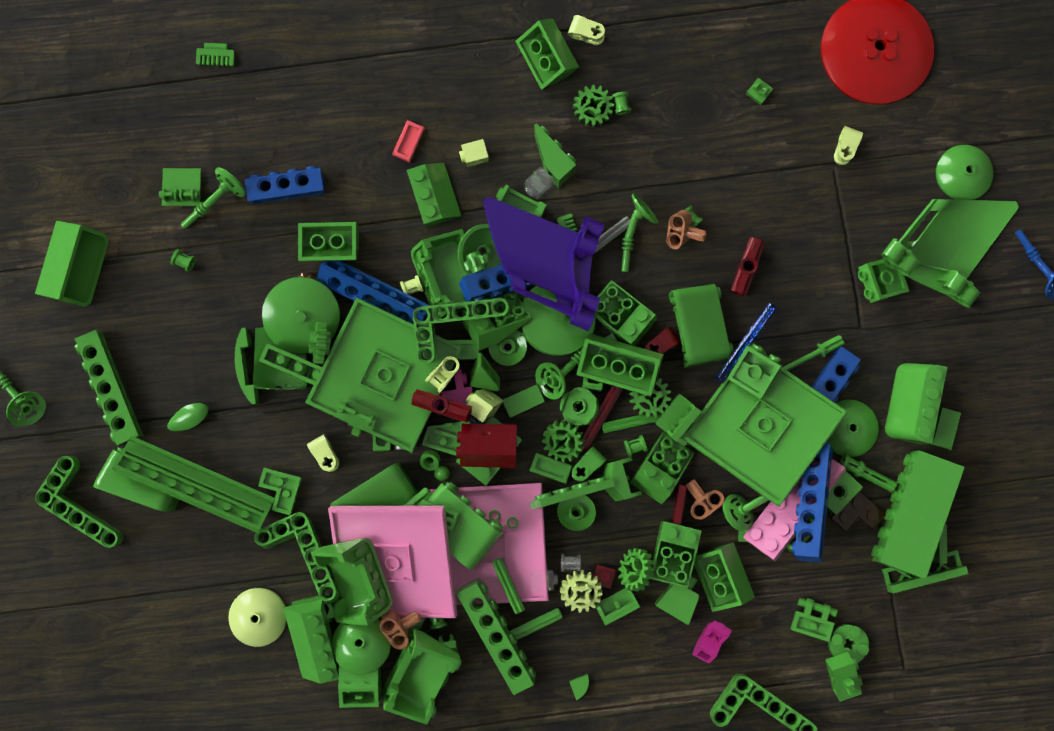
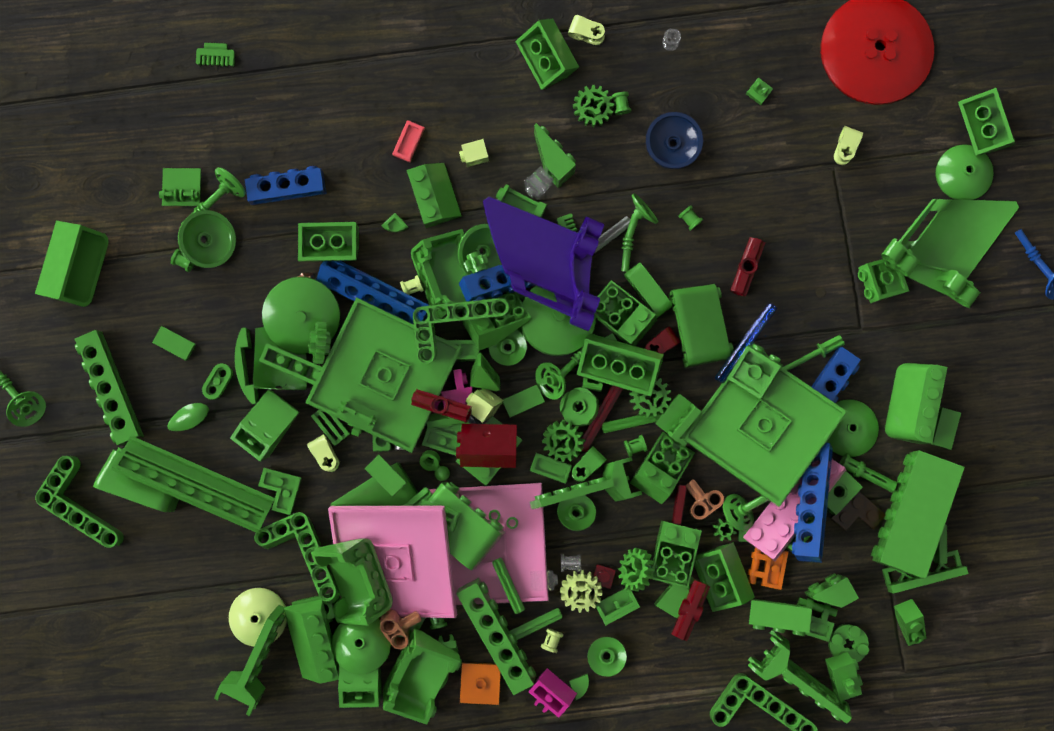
(174, 343): none -> bright green tile
(217, 381): none -> bright green plate
(218, 234): none -> bright green dish
(244, 684): none -> bright green hinge
(264, 425): none -> bright green slope
(327, 433): none -> bright green tile
(385, 475): none -> bright green tile
(394, 224): none -> bright green tile
(438, 420): none -> bright green tile
(442, 374): yellowish green piece -> none
(480, 683): none -> orange plate
(552, 640): none -> yellowish green bush
(552, 693): none -> dark pink brick
(609, 666): none -> bright green dish
(648, 290): none -> bright green beam
(669, 34): none -> clear bush
(676, 128): none -> dark blue dish
(683, 231): nougat beam -> none
(690, 610): none -> dark red piece
(710, 641): dark pink brick -> none
(720, 532): none -> bright green gear
(773, 570): none -> orange plate
(778, 663): none -> bright green hinge
(780, 616): none -> bright green brick
(834, 591): none -> bright green slope
(911, 622): none -> bright green slope
(986, 122): none -> bright green slope

